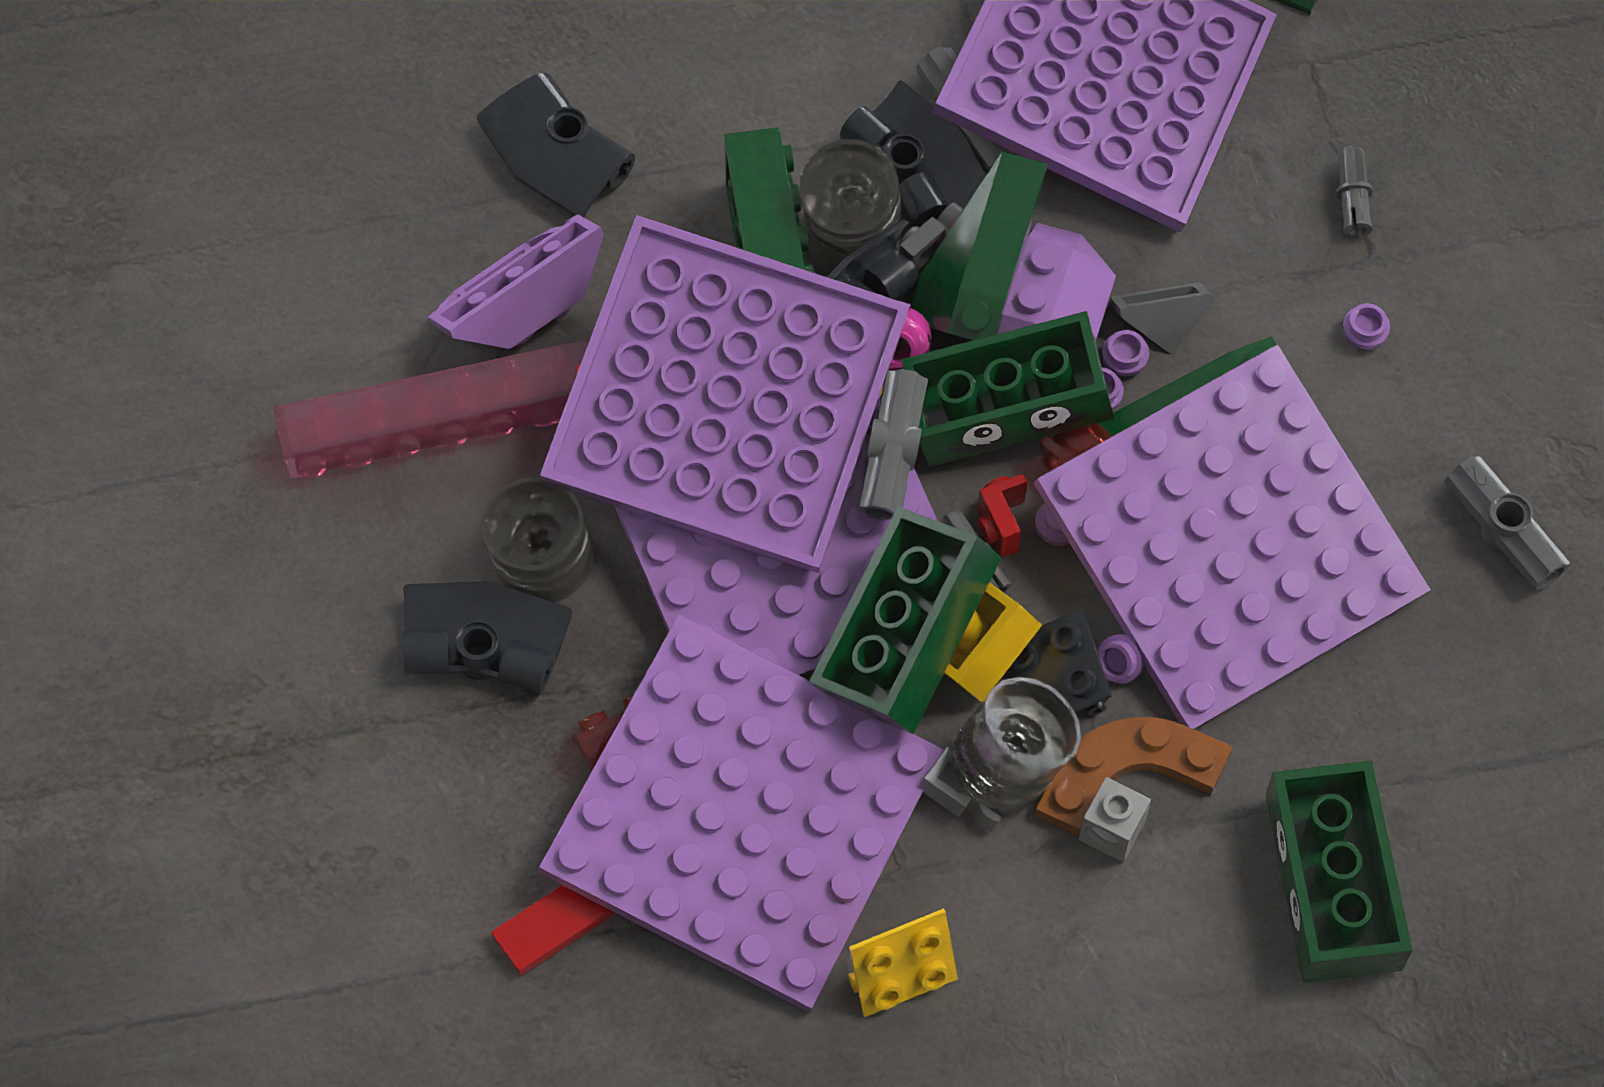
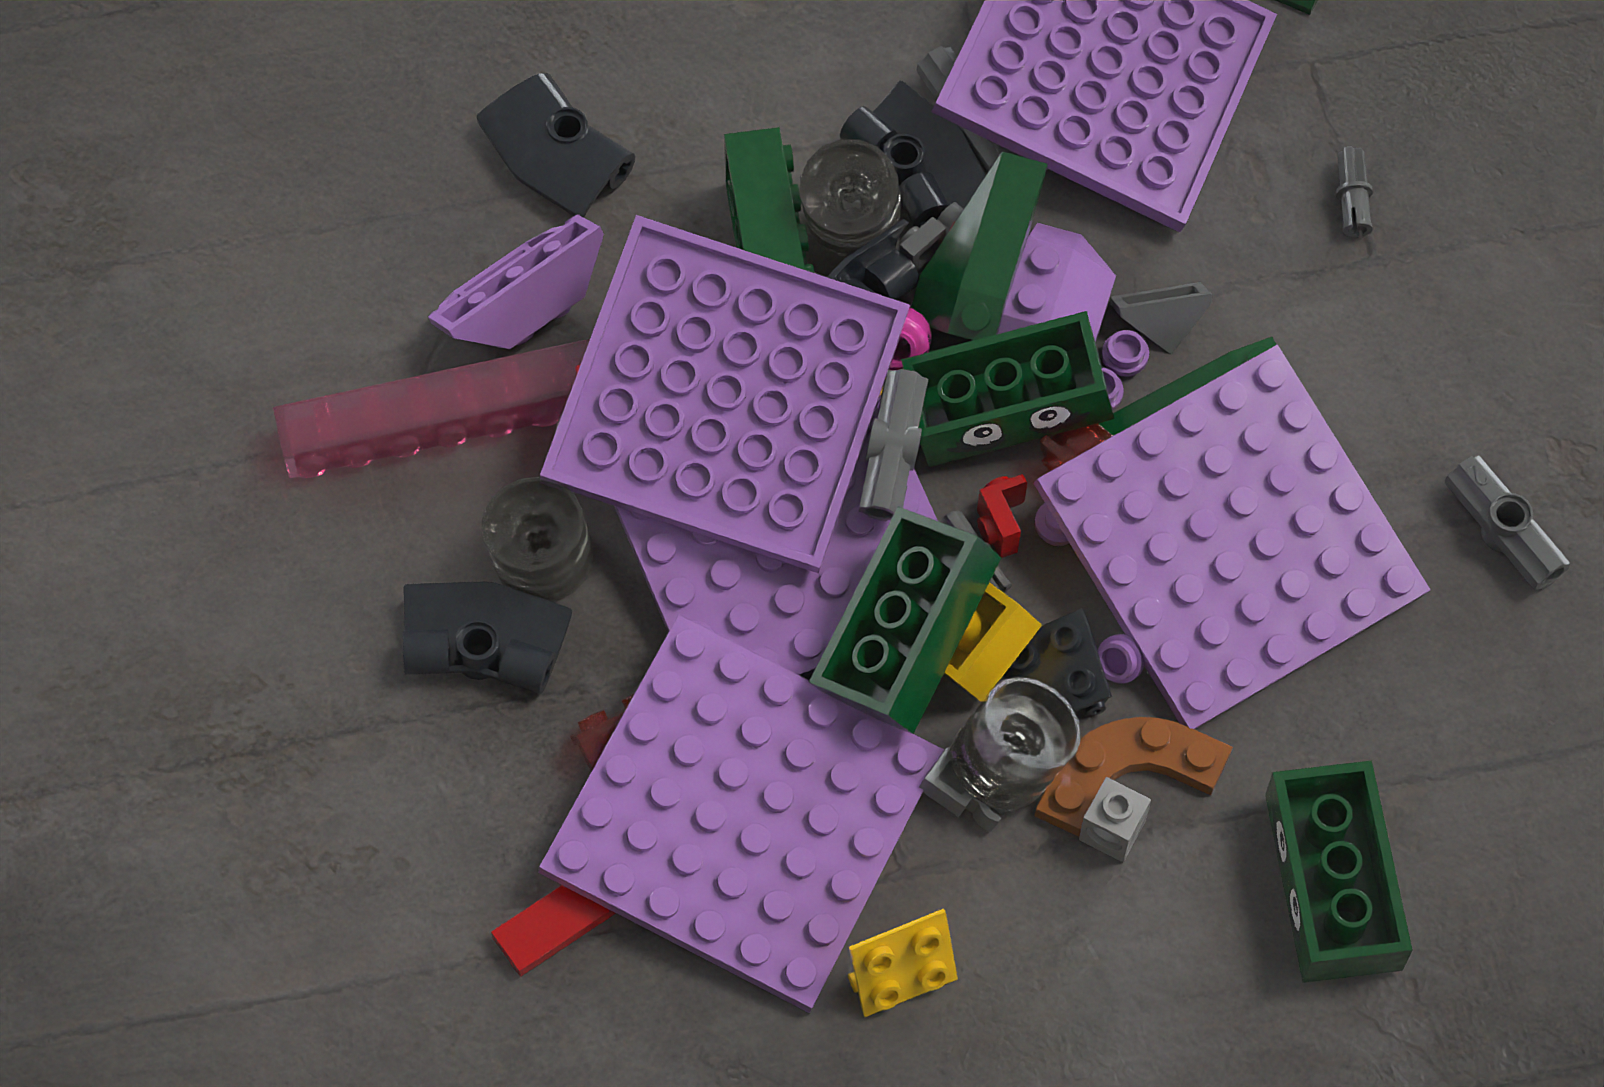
(1366, 326): medium lavender plate -> none

